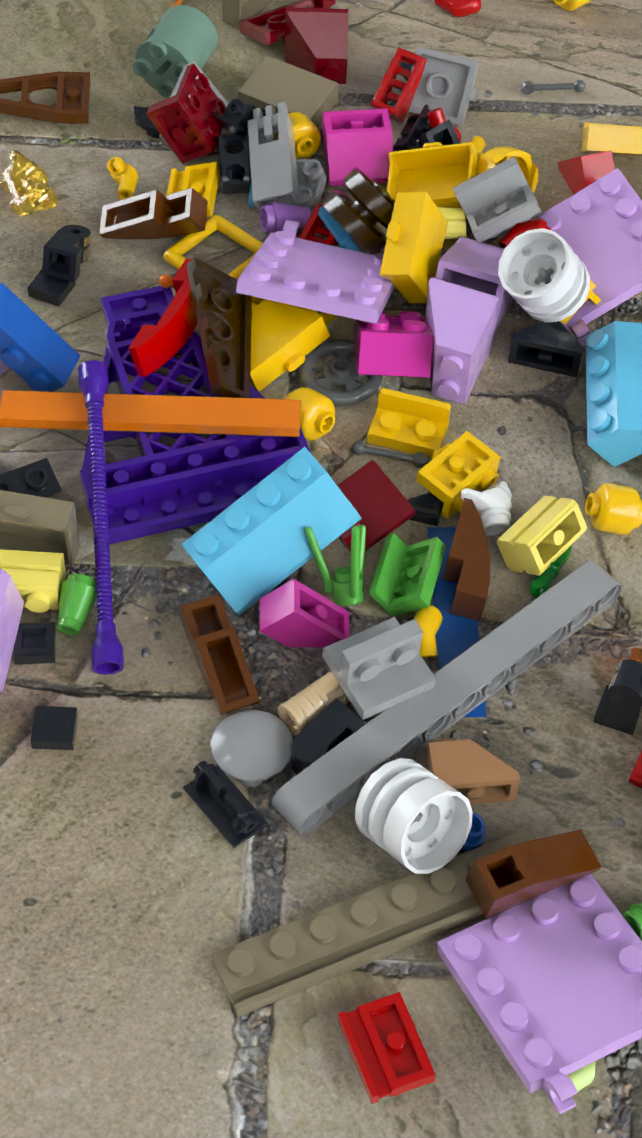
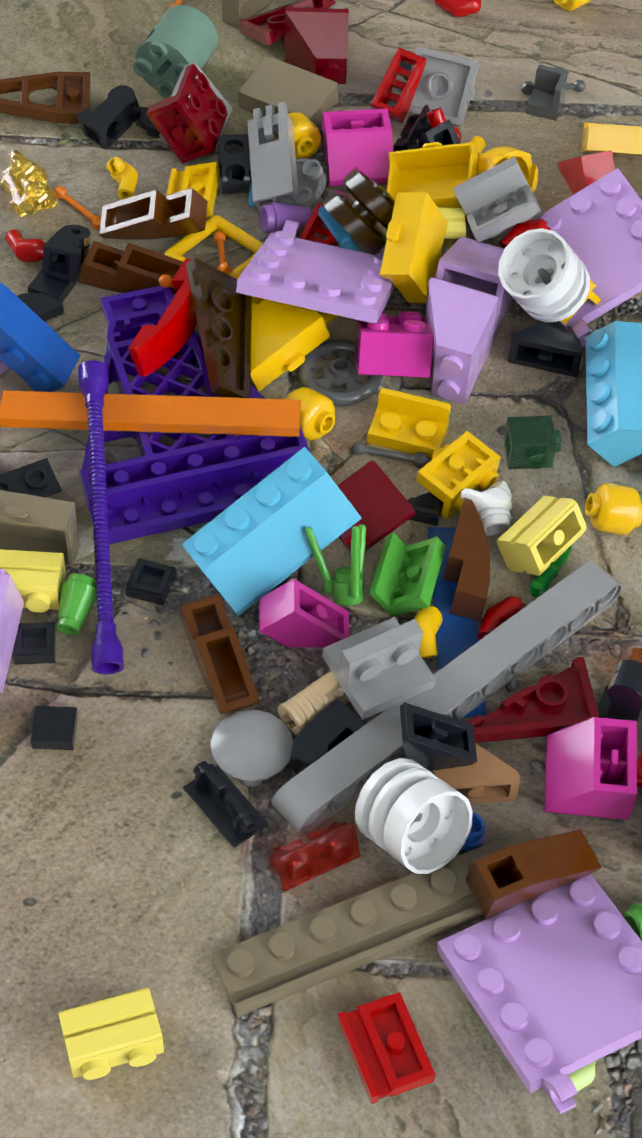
(25, 249): none -> red arm
(43, 305): none -> black tile
(62, 194): none -> orange hinge
(111, 117): none -> black leg
(111, 1034): none -> light yellow brick
(127, 269): none -> reddish brown slope
(150, 581): none -> black tile
(219, 237): none -> orange hinge
(237, 116): black hinge -> none
(324, 852): none -> clear red hinge
(436, 739): none -> black slope
(499, 613): none -> red arm
(531, 442): none -> clear green brick
(542, 708): none -> dark red wing
(548, 92): none -> dark grey panel
(592, 769): none -> dark pink slope

